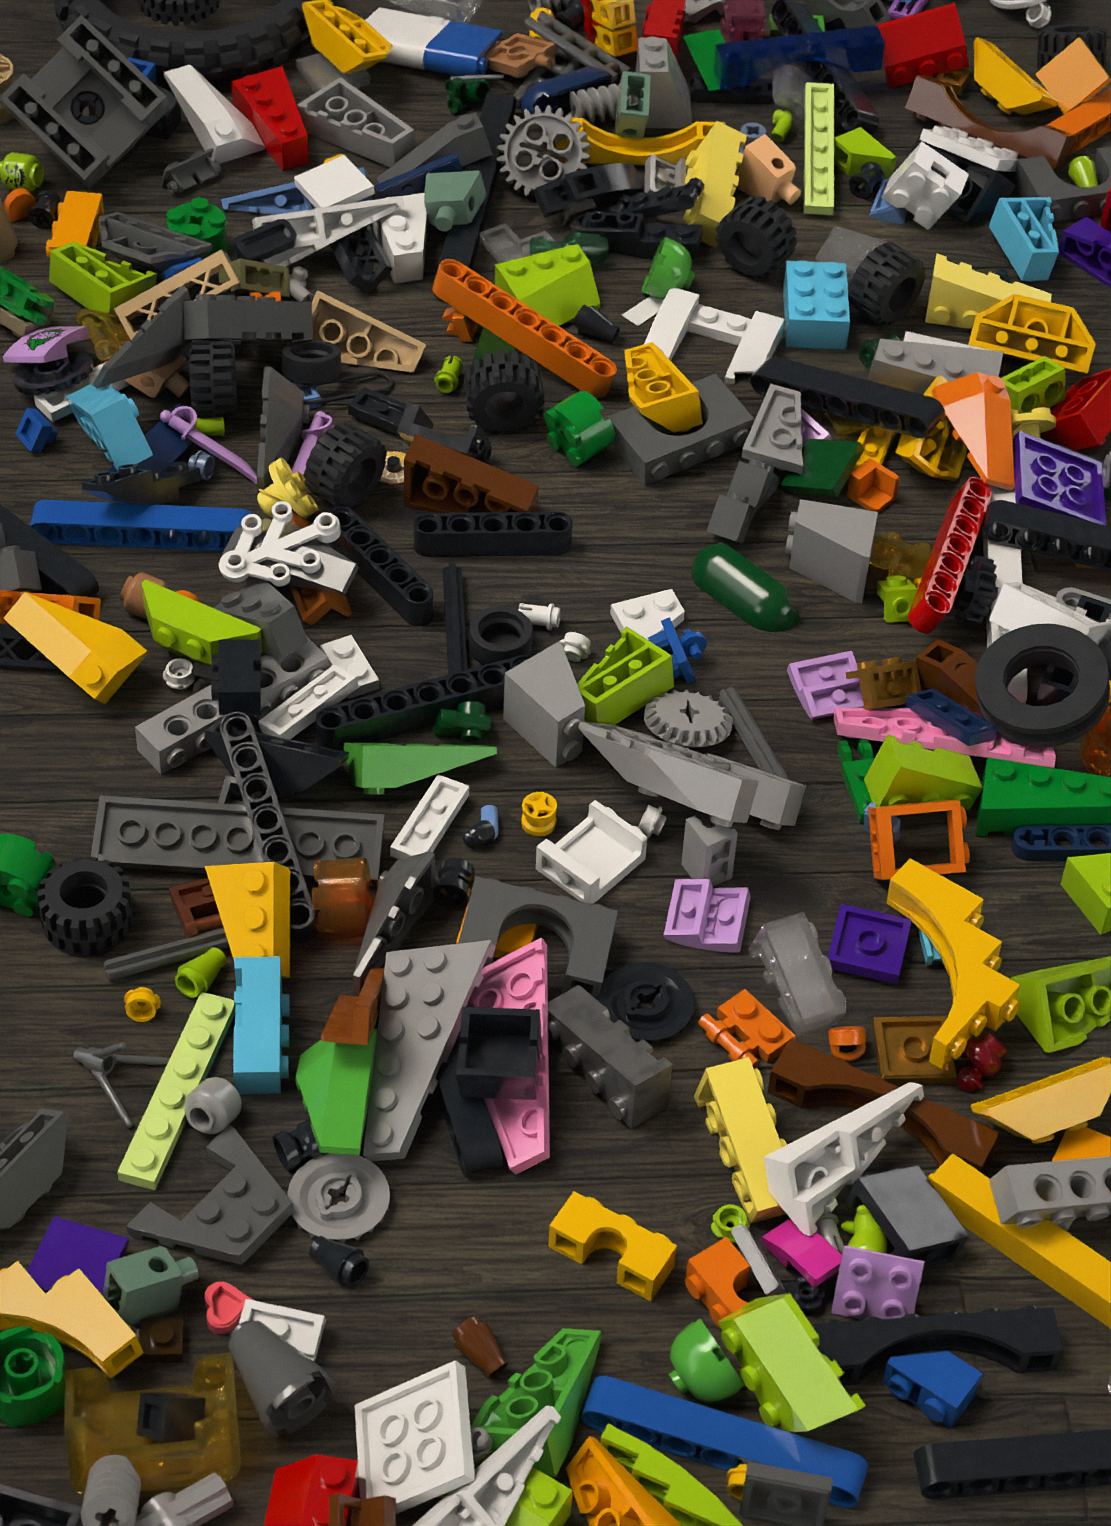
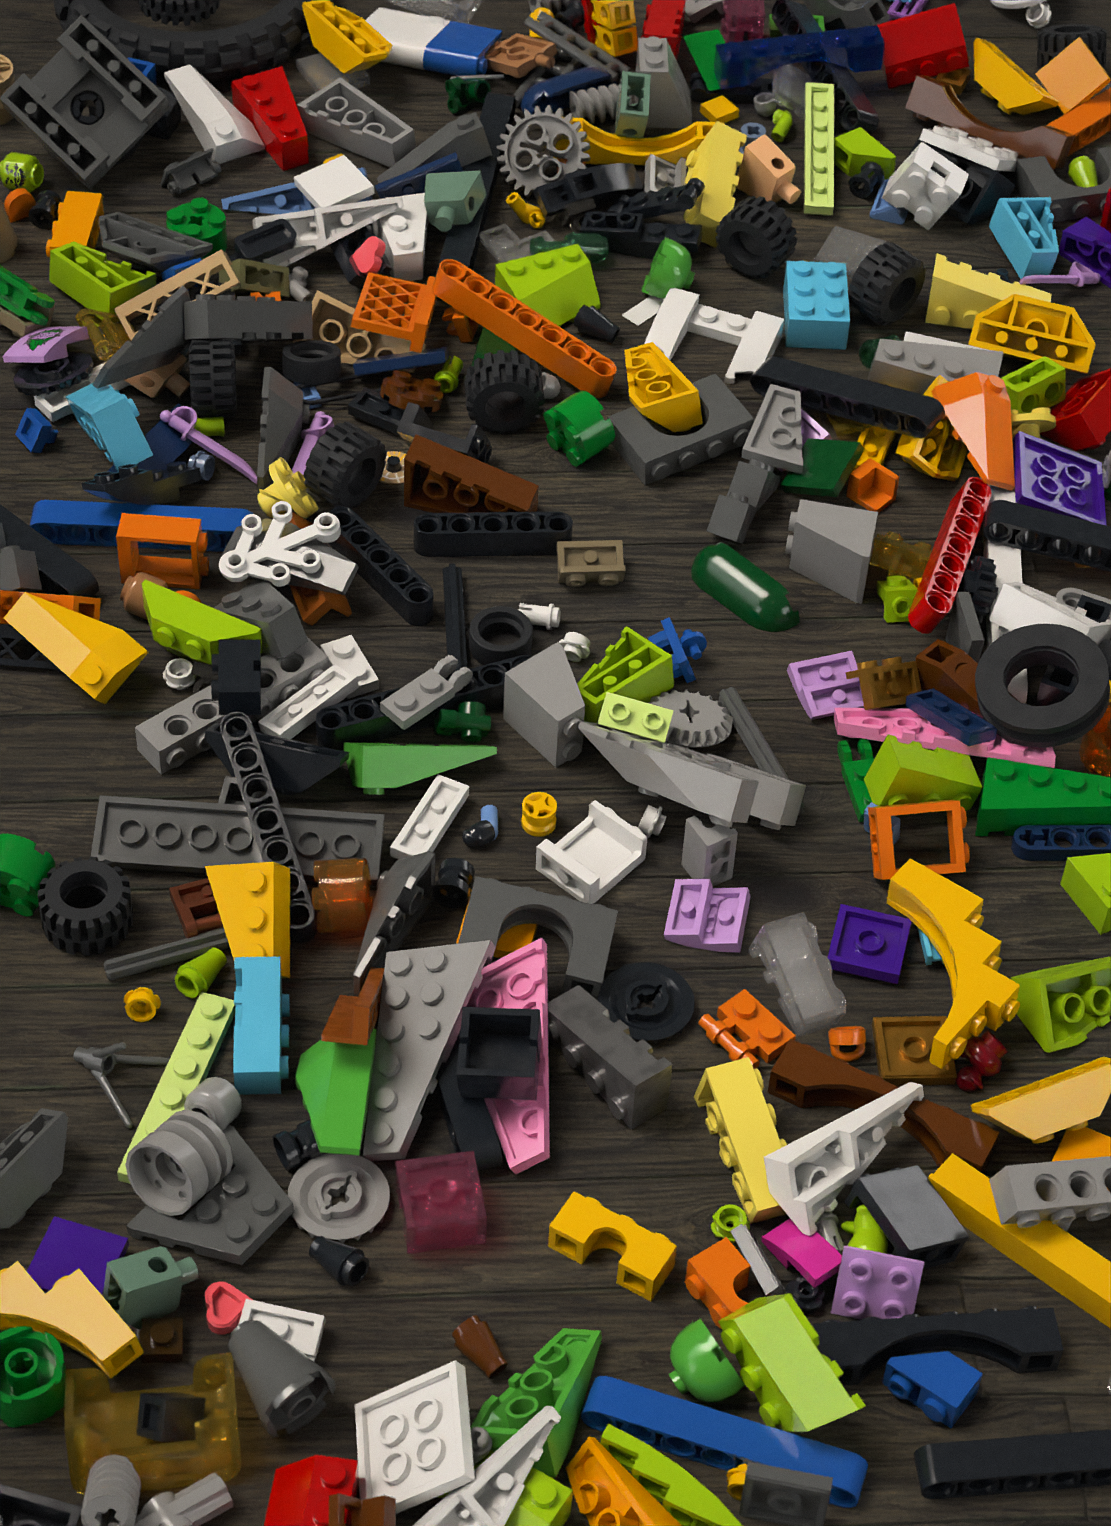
(167, 530): none -> orange window
(179, 1162): none -> light grey wheel
(369, 255): none -> coral tile
(401, 361): none -> dark blue tile
(405, 389): none -> reddish brown plate
(417, 312): none -> orange fence
(425, 693): none -> light grey hinge
(441, 1202): none -> clear pink piece
(526, 212): none -> yellow arm
(550, 386): none -> light grey hinge
(590, 562): none -> dark tan bracket
(635, 717): none -> yellowish green hinge
(646, 612): white wing -> none
(719, 110): none -> yellow tile
(765, 104): none -> light grey hinge
(964, 627): none -> dark grey tile
(1077, 276): none -> lavender sword

